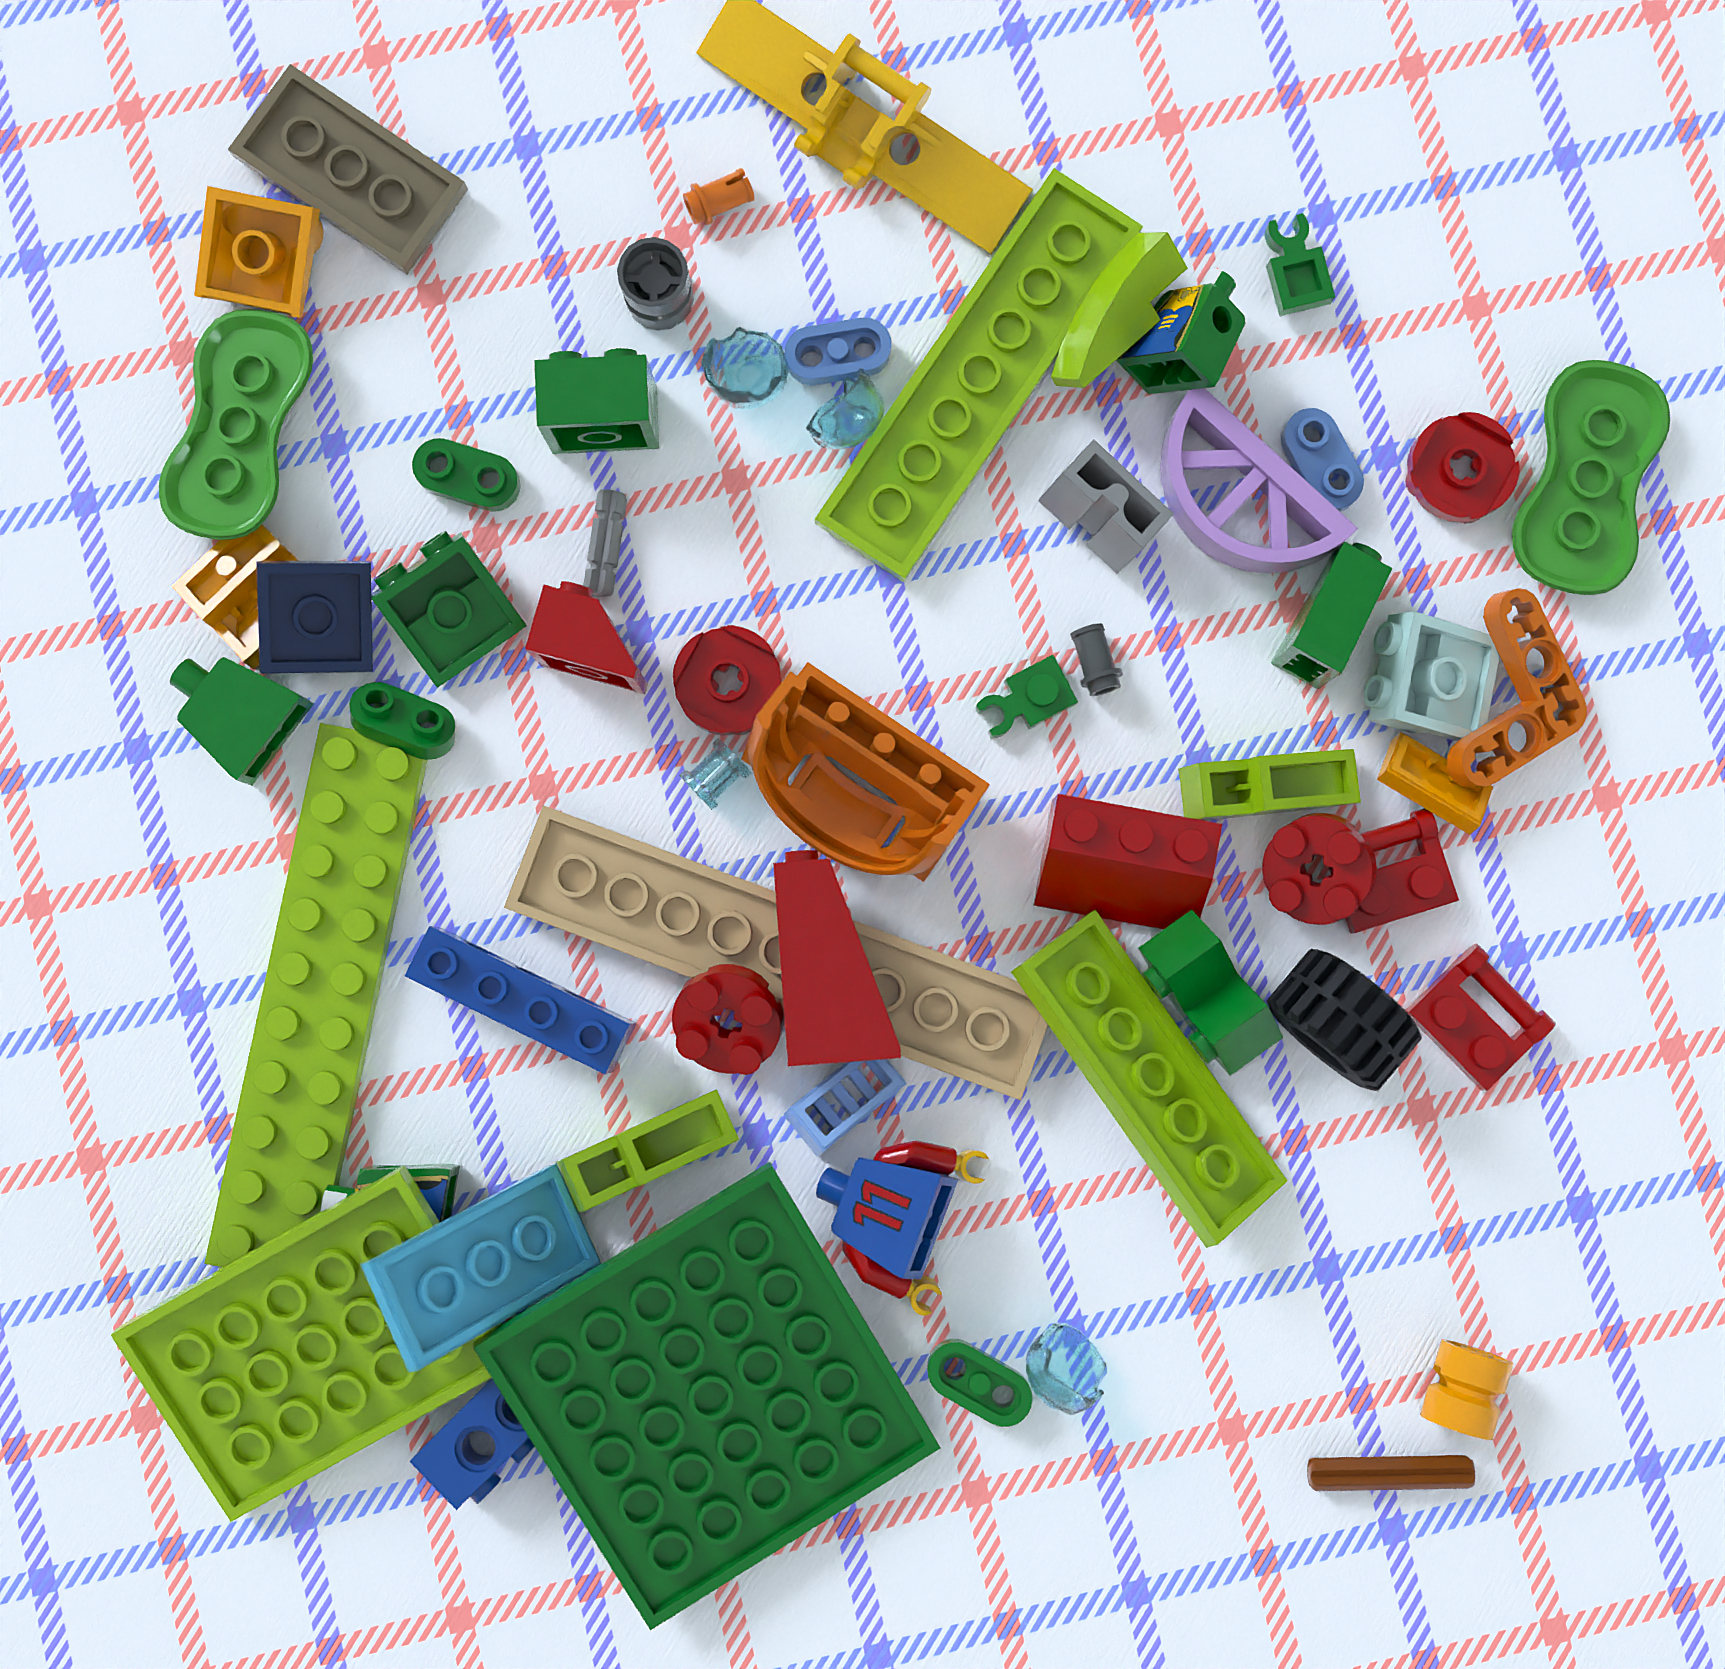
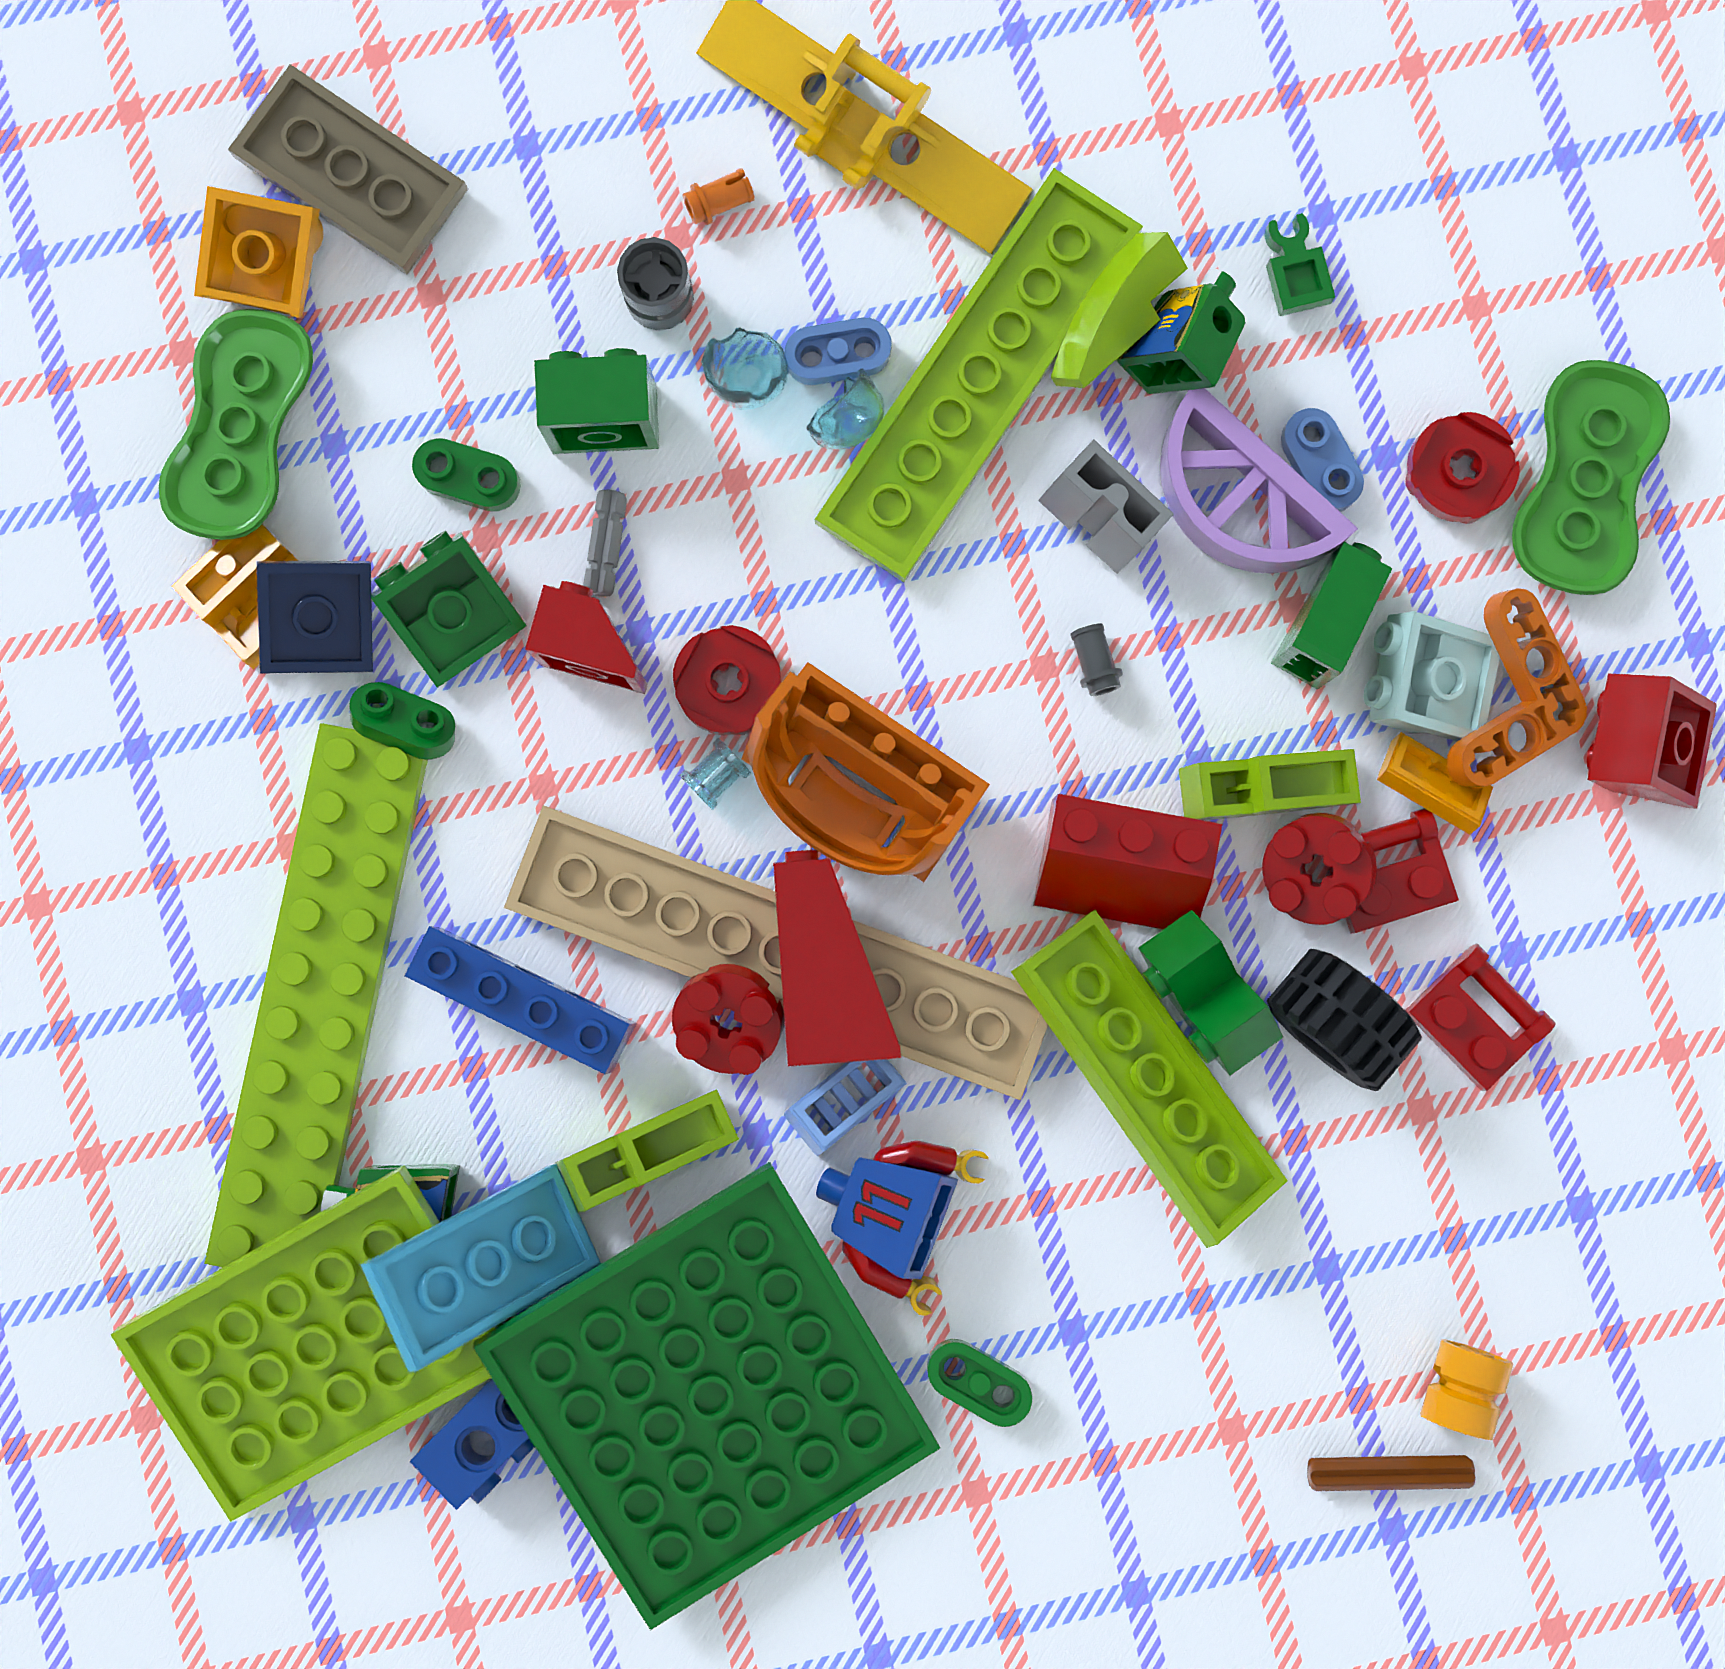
(237, 715): green torso -> none
(1034, 694): green plate -> none
(1065, 1369): clear light blue hair -> none
(1651, 739): none -> red slope

